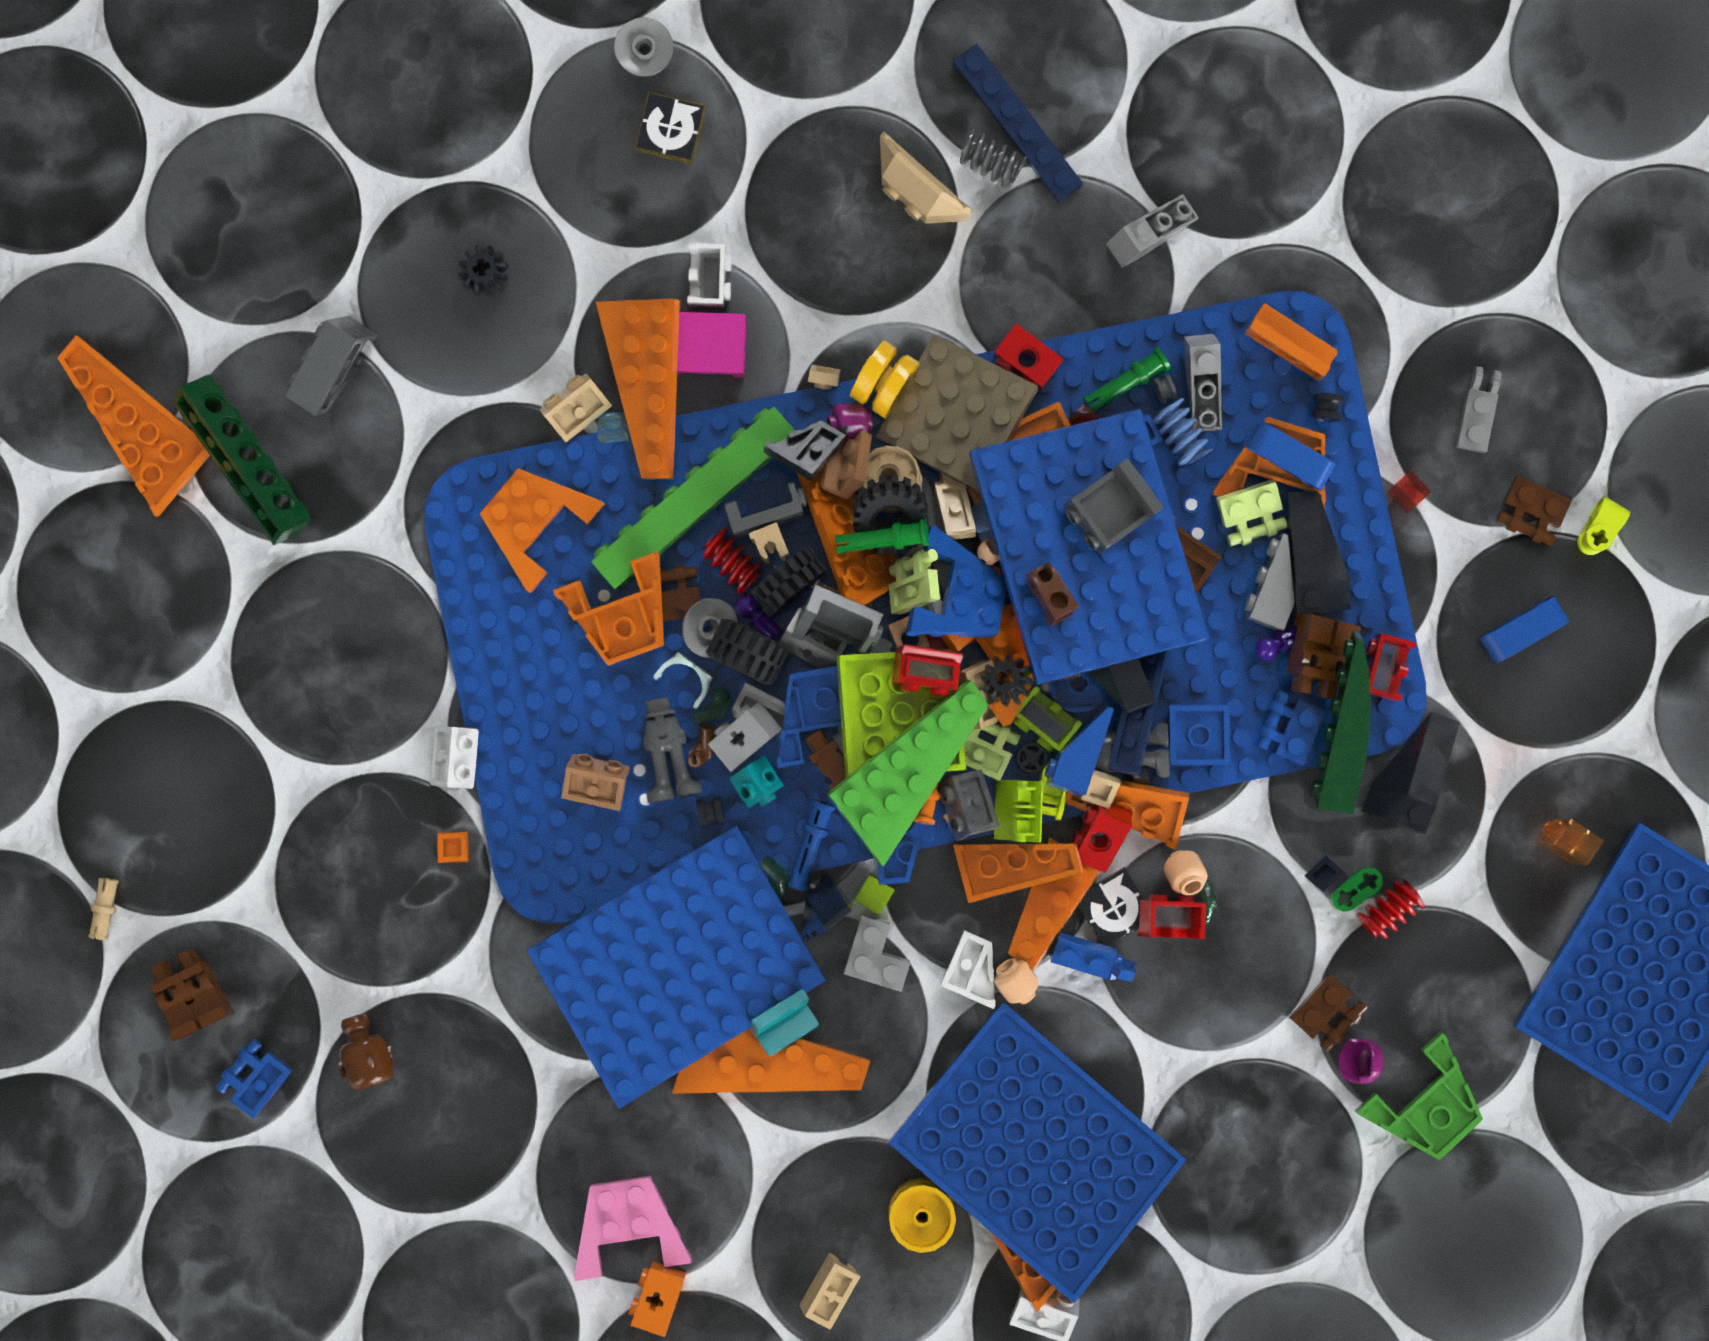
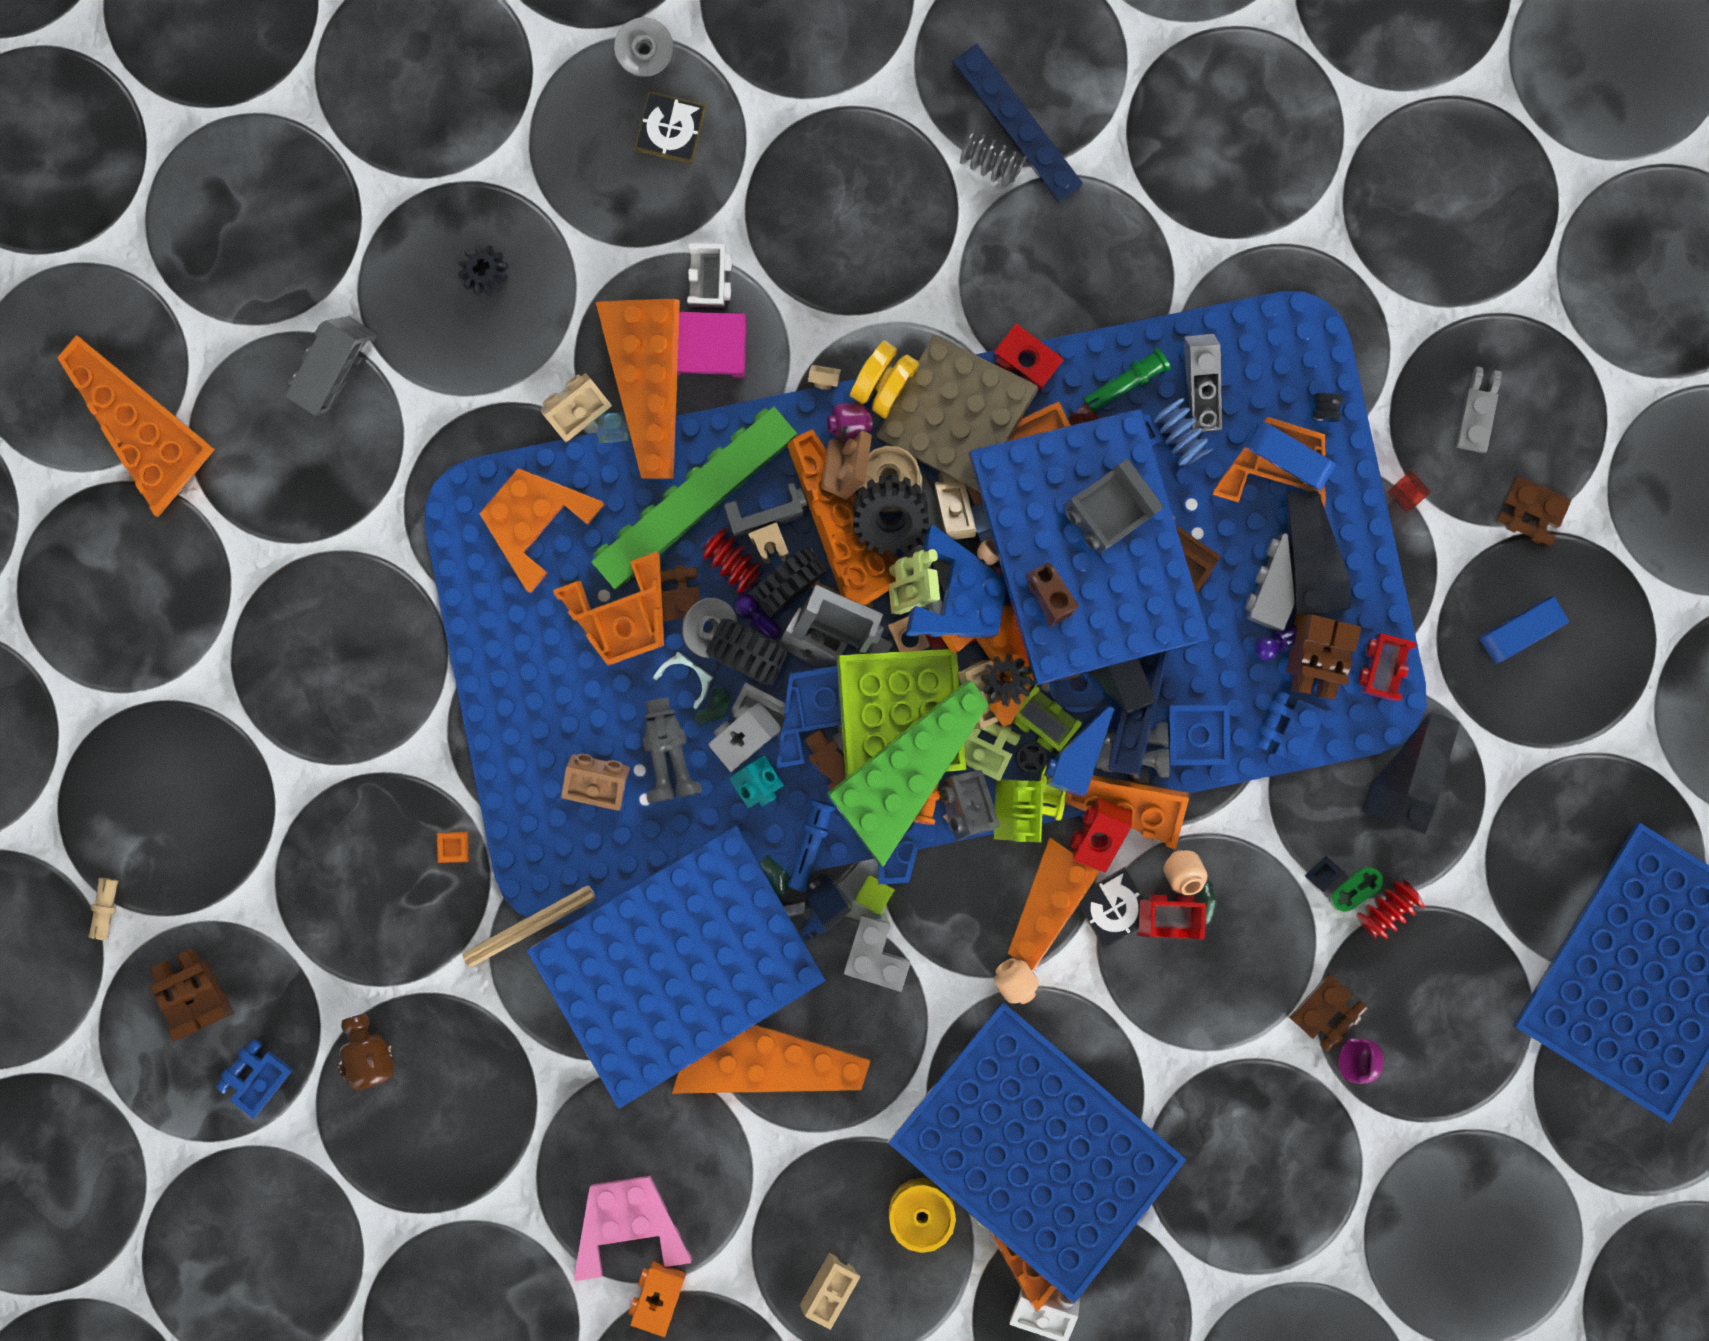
(226, 451): dark green brick -> none
(454, 757): white bracket -> none
(529, 926): none -> tan axle
(701, 751): reddish brown arm -> none
(710, 812): black wheel -> none
(784, 1023): teal panel -> none
(807, 449): wing -> none
(897, 536): green pin -> none
(917, 187): tan wedge -> none
(926, 669): red window -> none
(972, 970): white wing -> none
(1005, 868): orange wing -> none
(1092, 958): blue hinge -> none
(1102, 789): tan plate -> none
(1151, 230): light grey slope -> none
(1165, 389): dark grey bush -> none
(1248, 504): yellowish green plate -> none
(1291, 342): orange panel -> none
(1347, 735): dark green slope -> none
(1437, 1115): bright green wing -> none
(1570, 841): clear orange brick -> none
(1605, 523): neon yellow piece -> none

